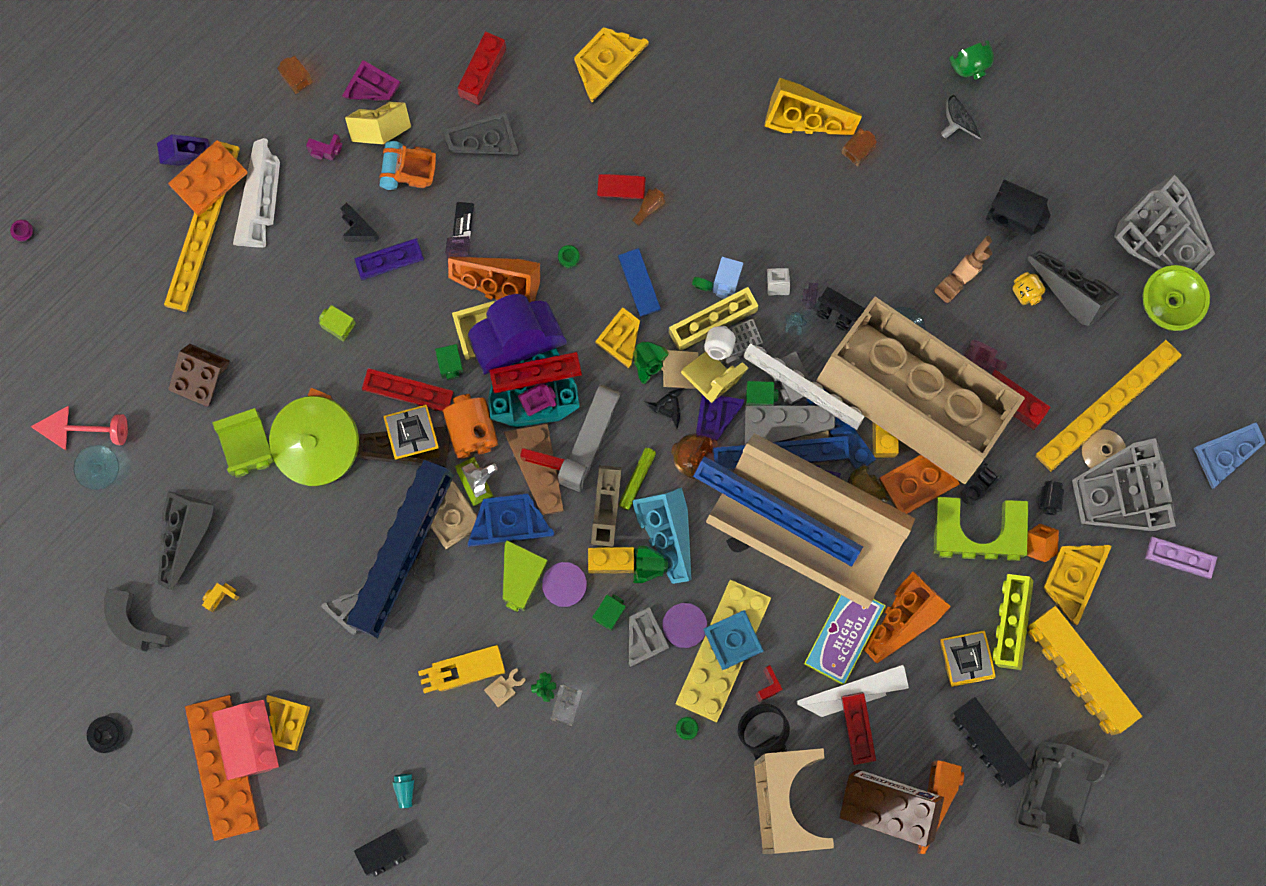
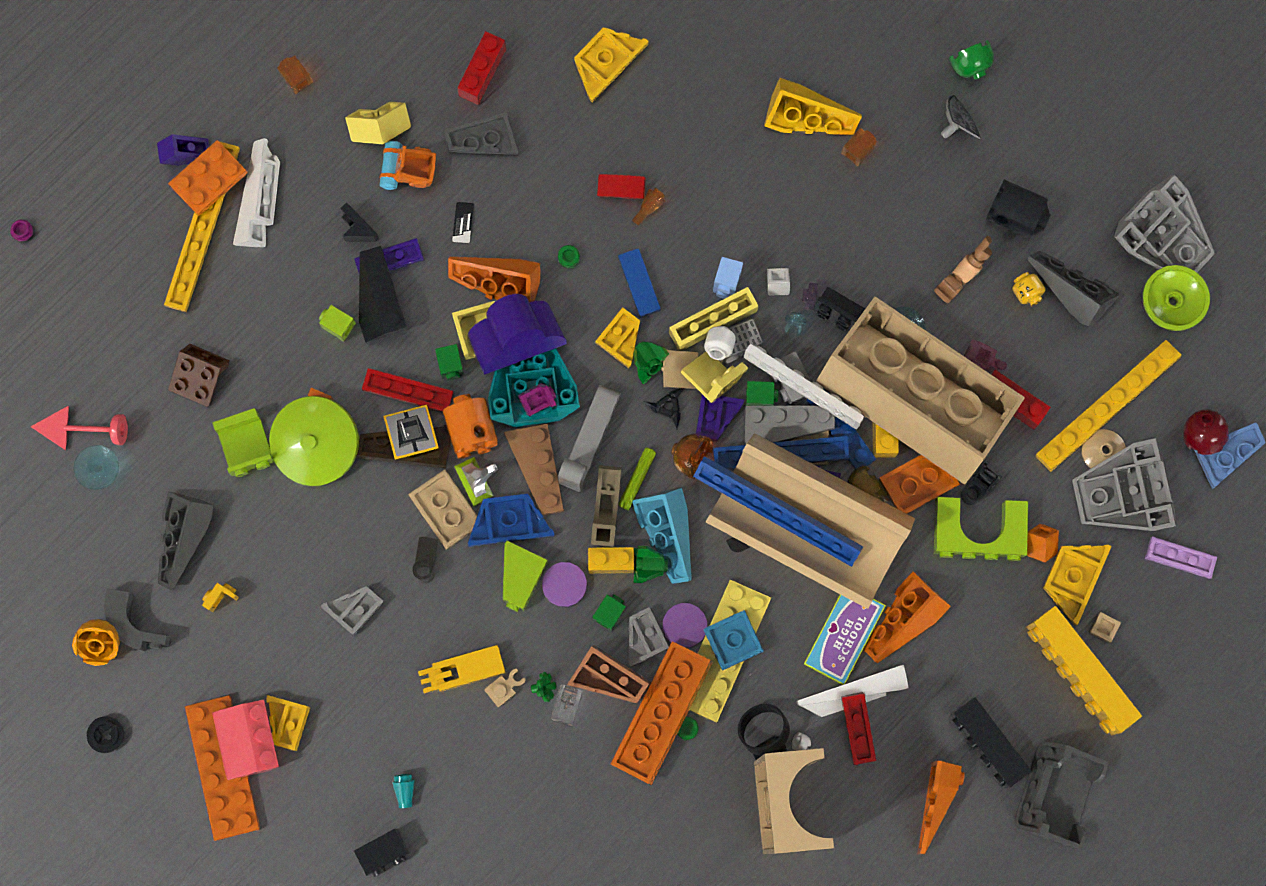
(96, 642): none -> light orange cylinder
(321, 150): magenta bracket -> none
(371, 84): magenta wing -> none
(378, 302): none -> black wedge
(400, 549): dark blue brick -> none
(457, 247): clear purple plate -> none
(535, 372): red plate -> none
(541, 459): red tile -> none
(608, 676): none -> nougat wedge
(661, 713): none -> orange plate
(702, 284): green tile -> none
(771, 690): red panel -> none
(801, 742): none -> white hinge
(891, 807): reddish brown brick -> none
(967, 658): slope -> none
(1014, 621): neon yellow brick -> none
(1051, 497): black brick -> none
(1105, 627): none -> tan plate
(1206, 432): none -> dark red cylinder

